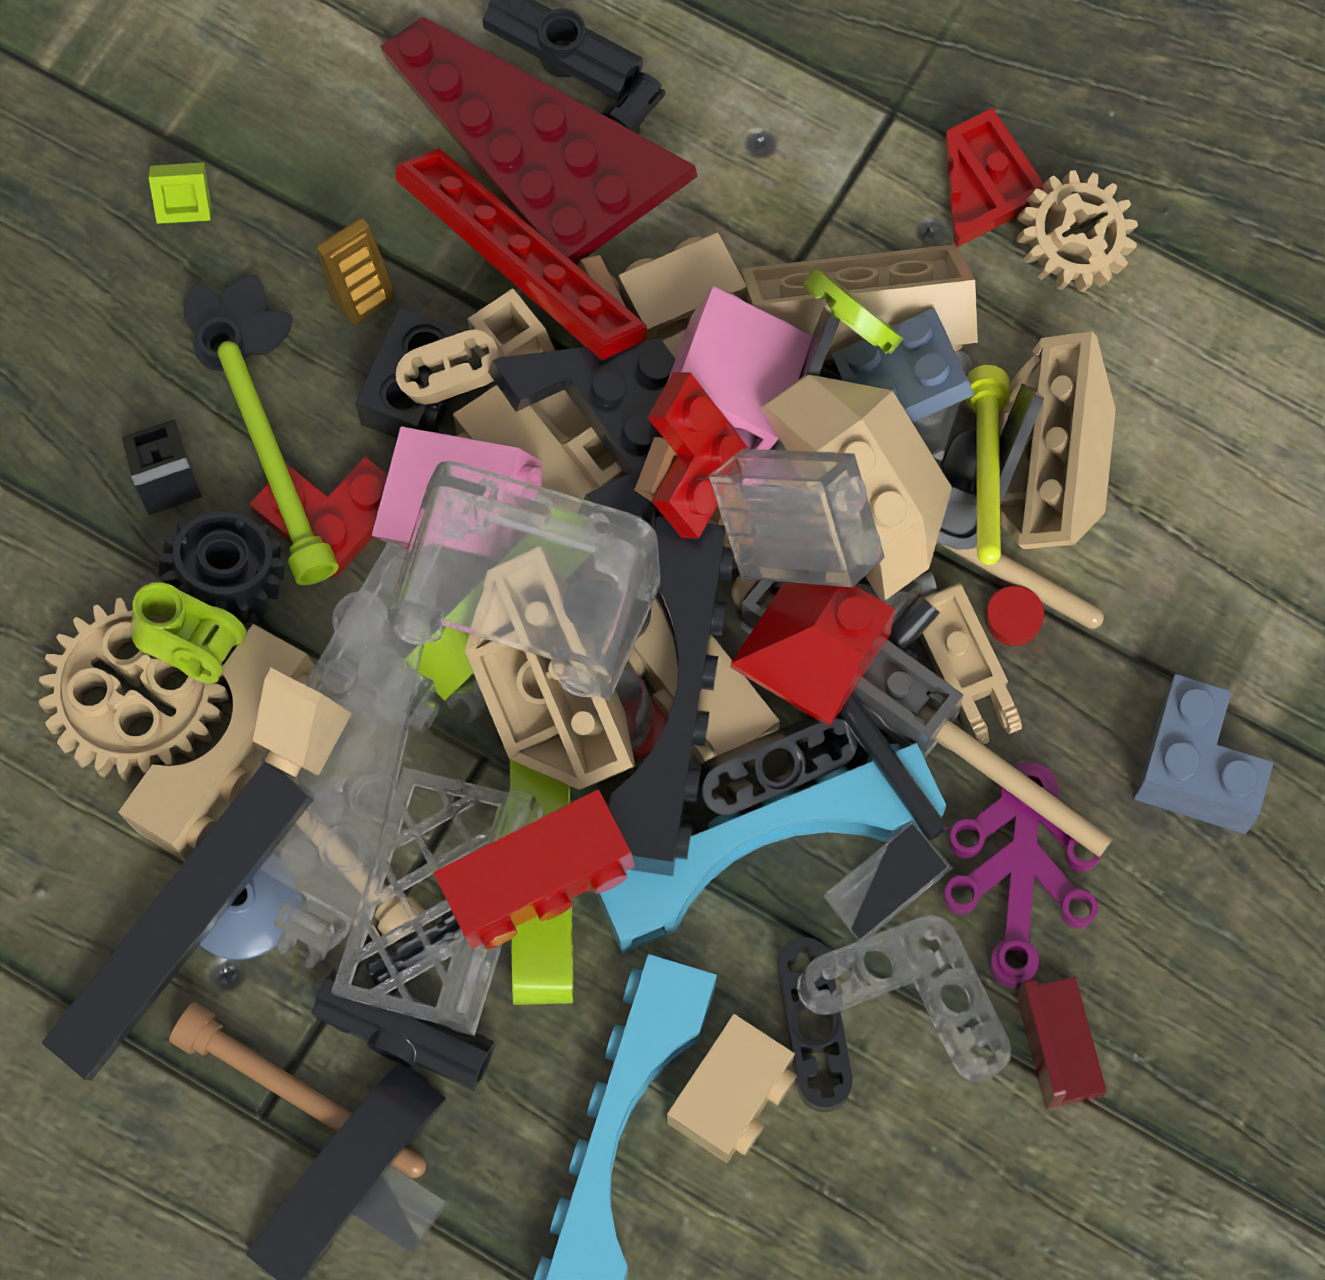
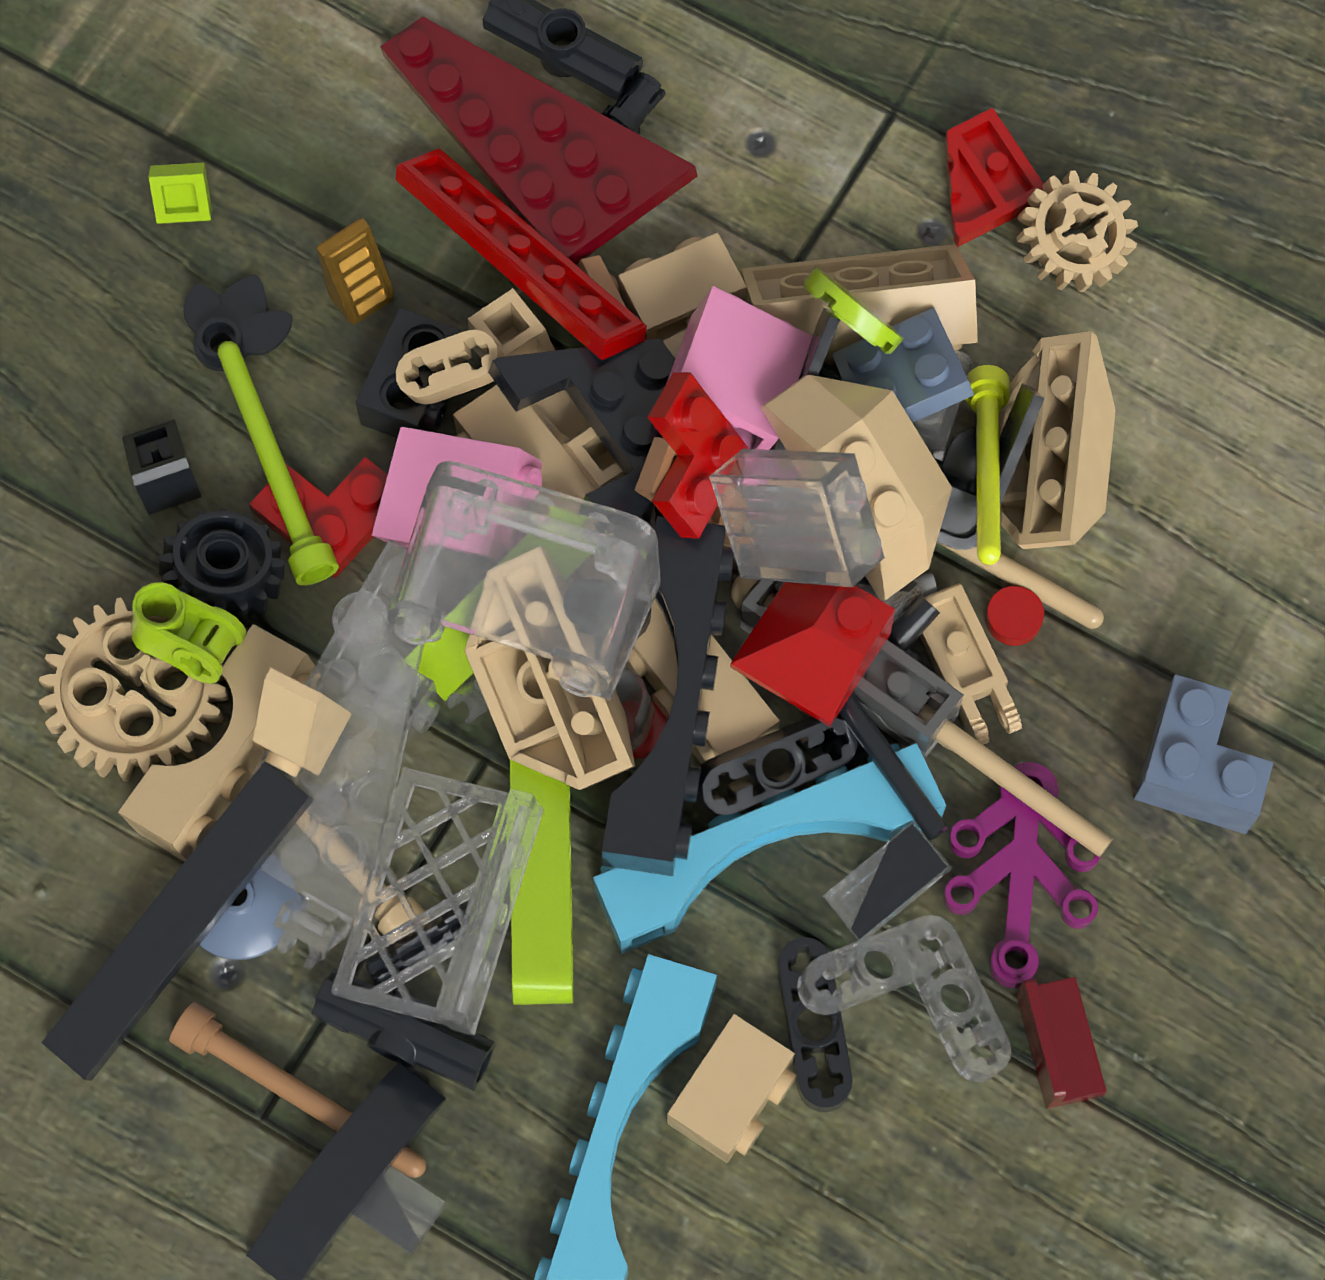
(536, 871): red brick -> none

